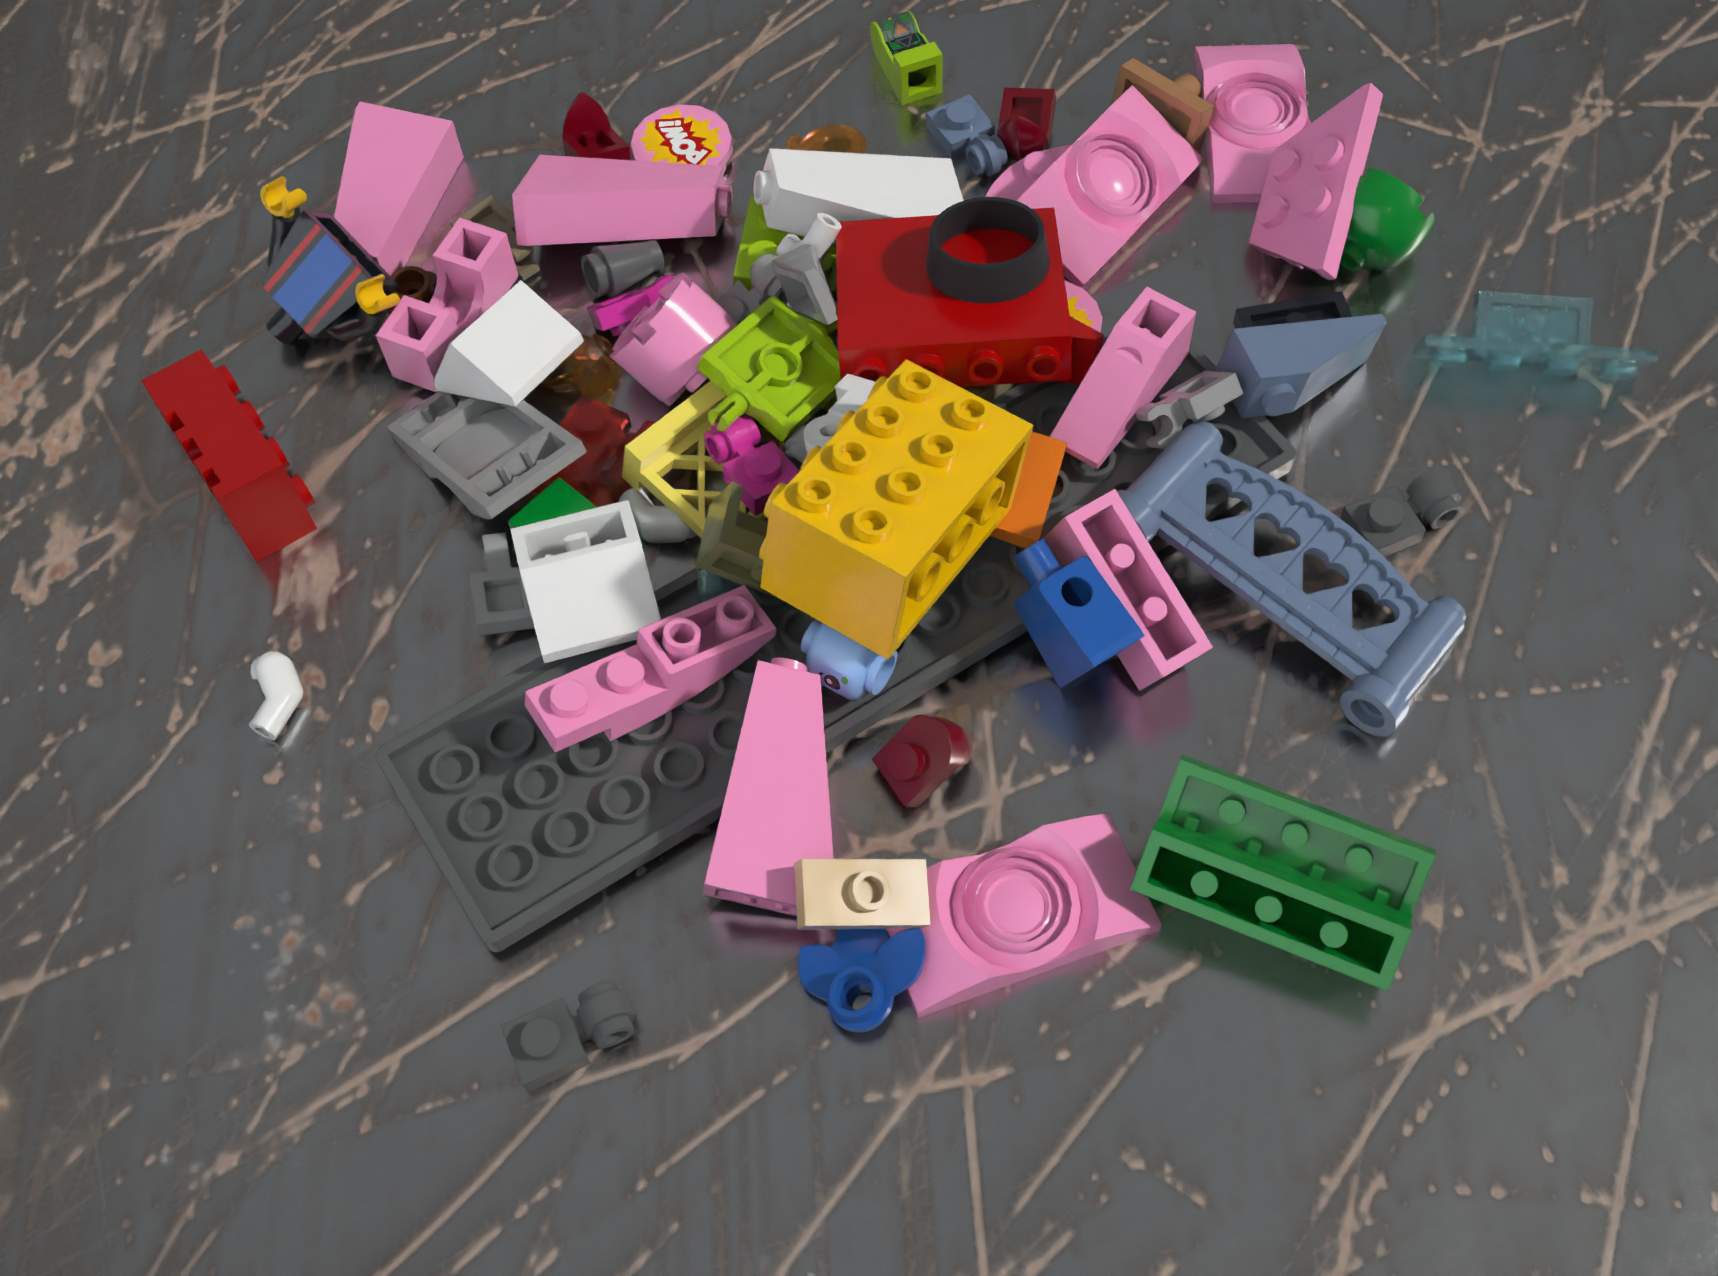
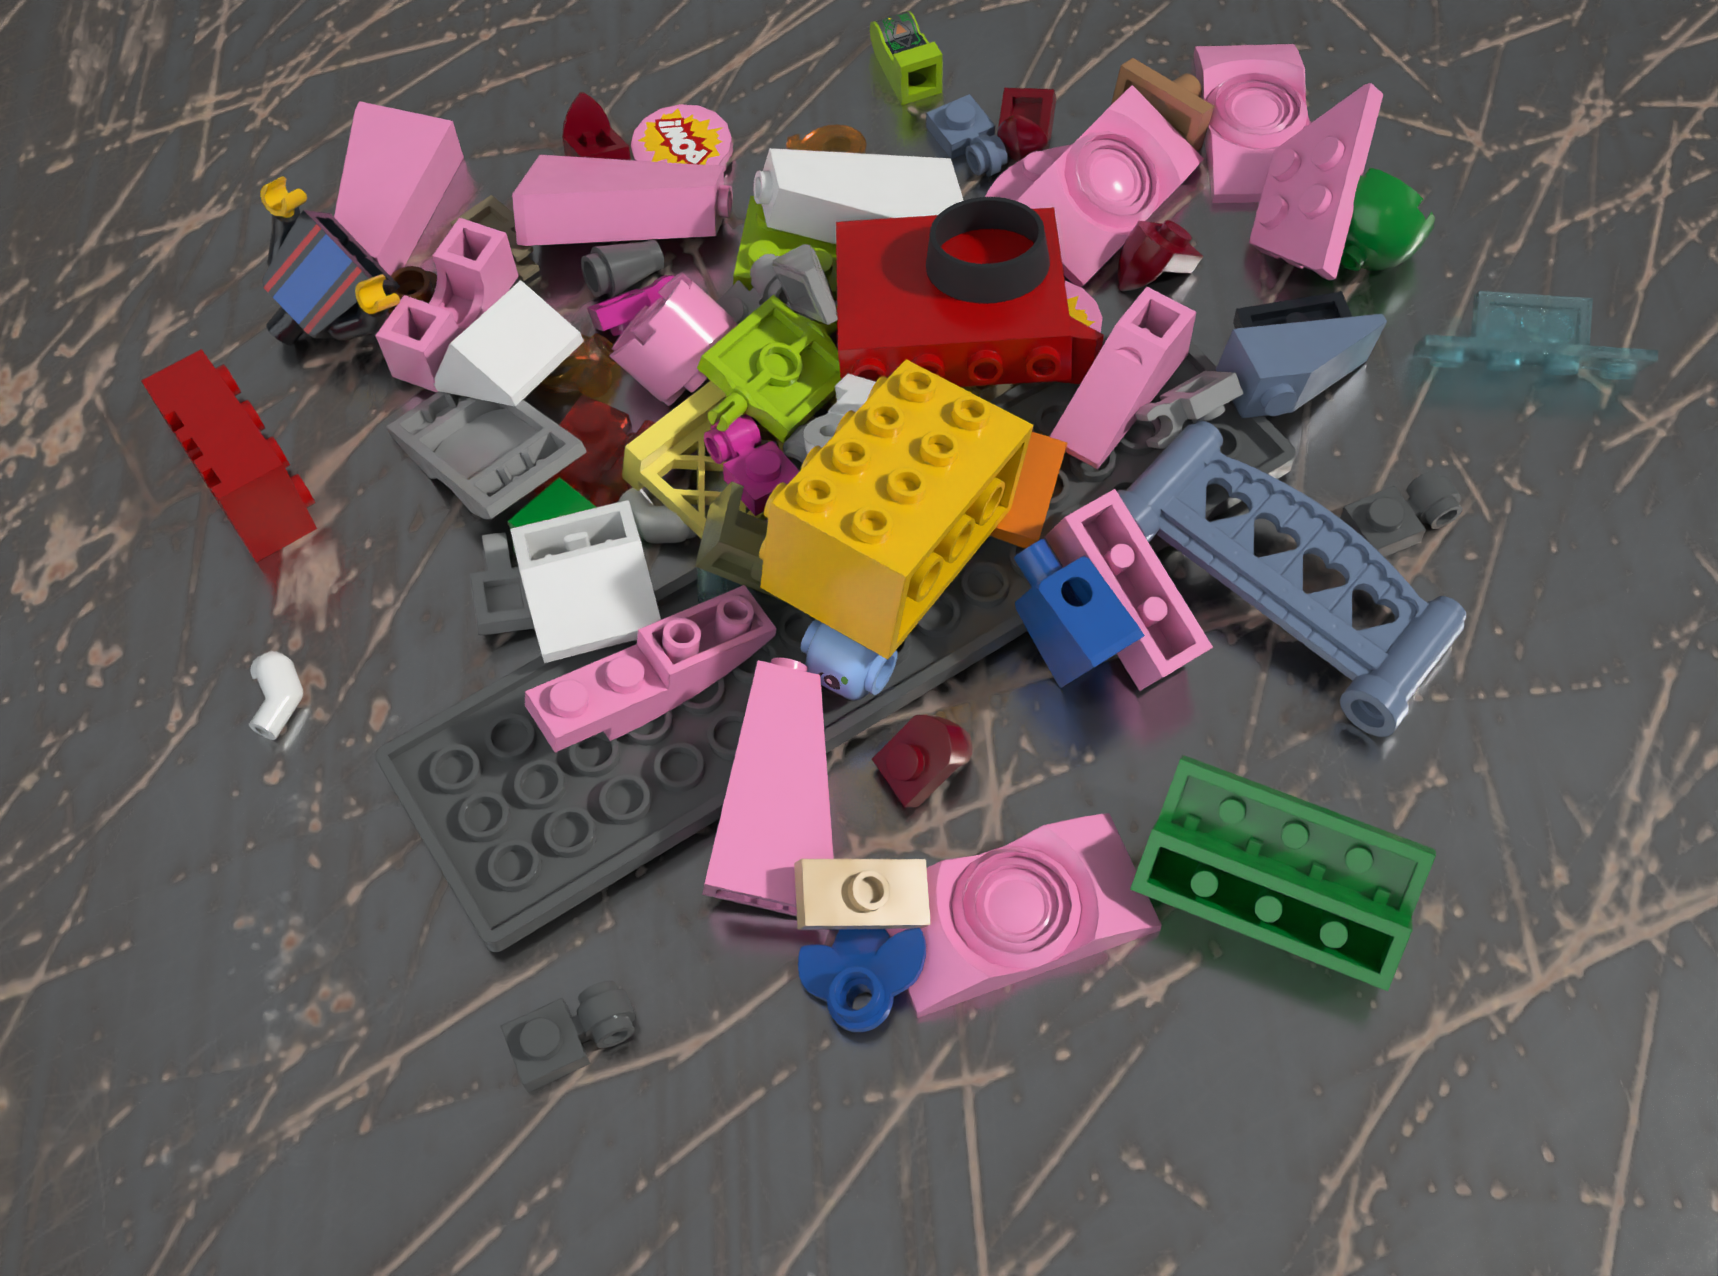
(819, 237): white arm -> none
(1152, 250): none -> dark red plate

